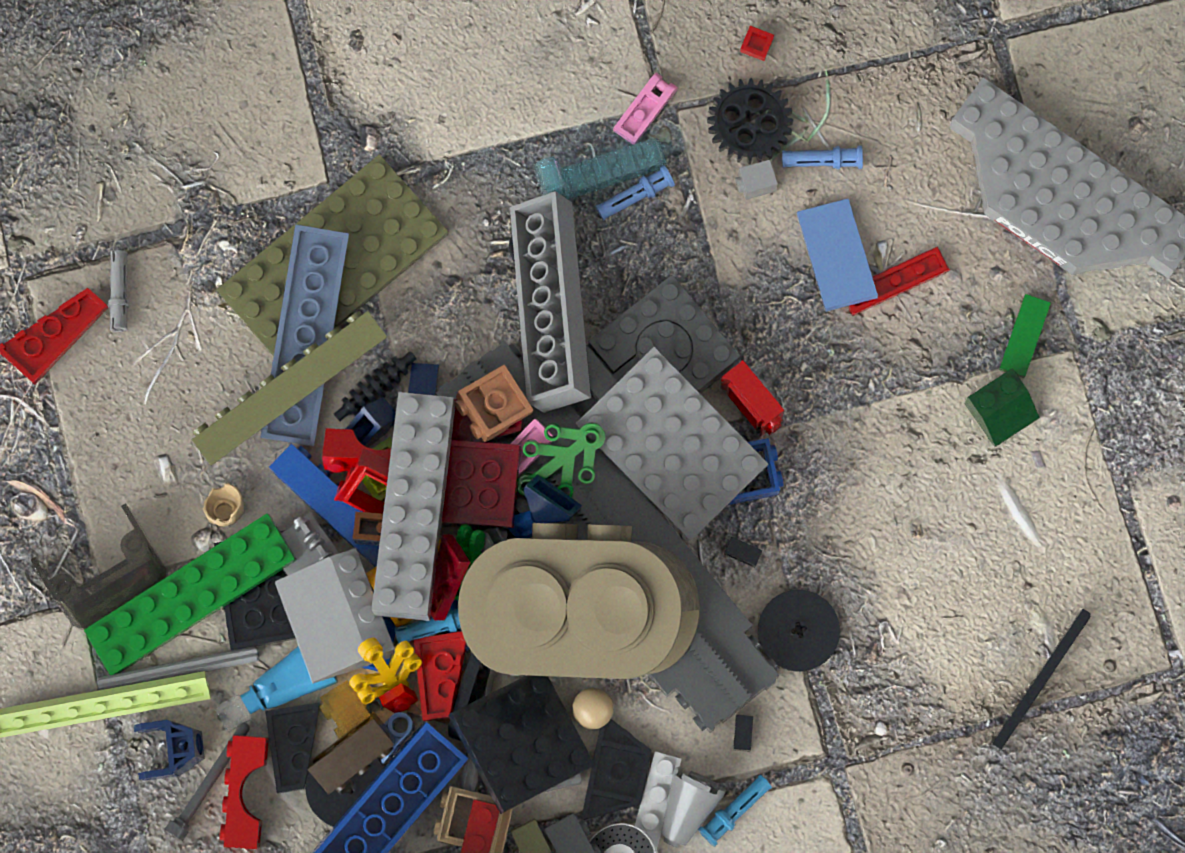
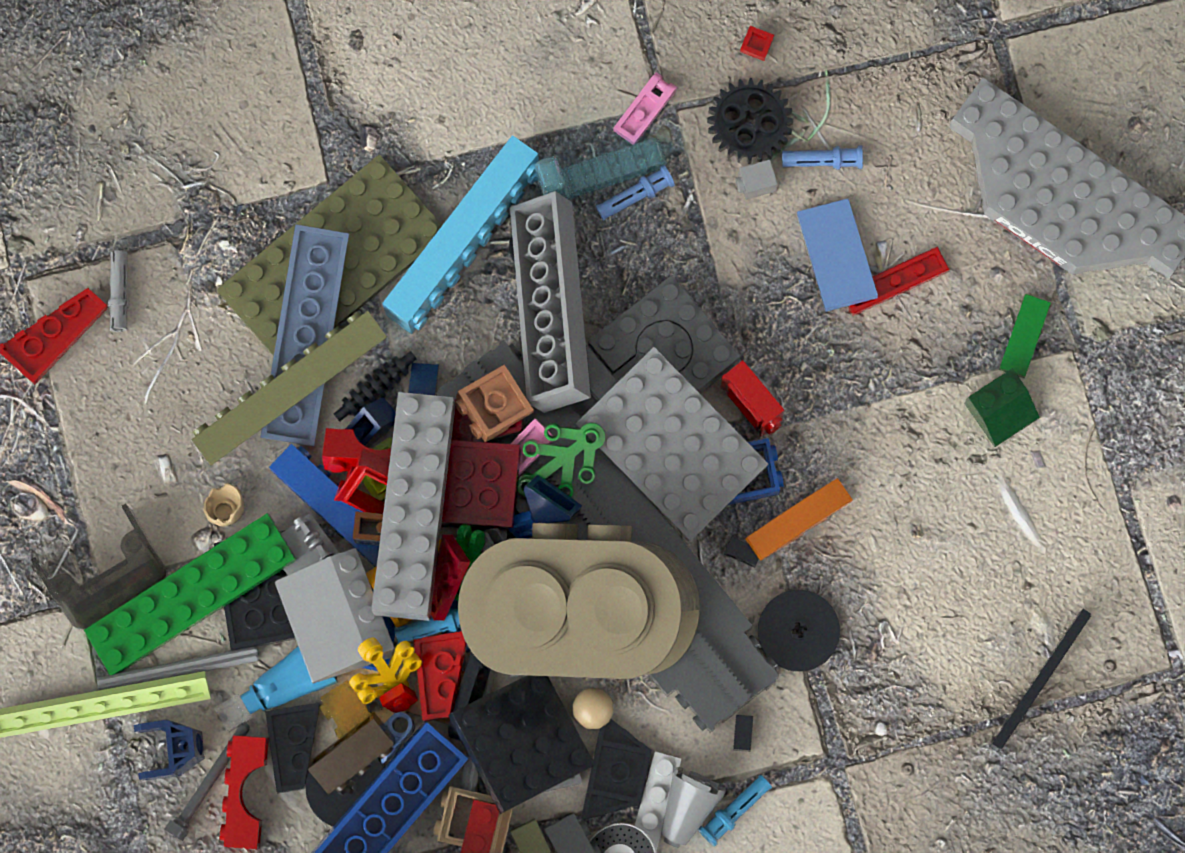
(461, 236): none -> medium azure brick
(799, 519): none -> orange slope

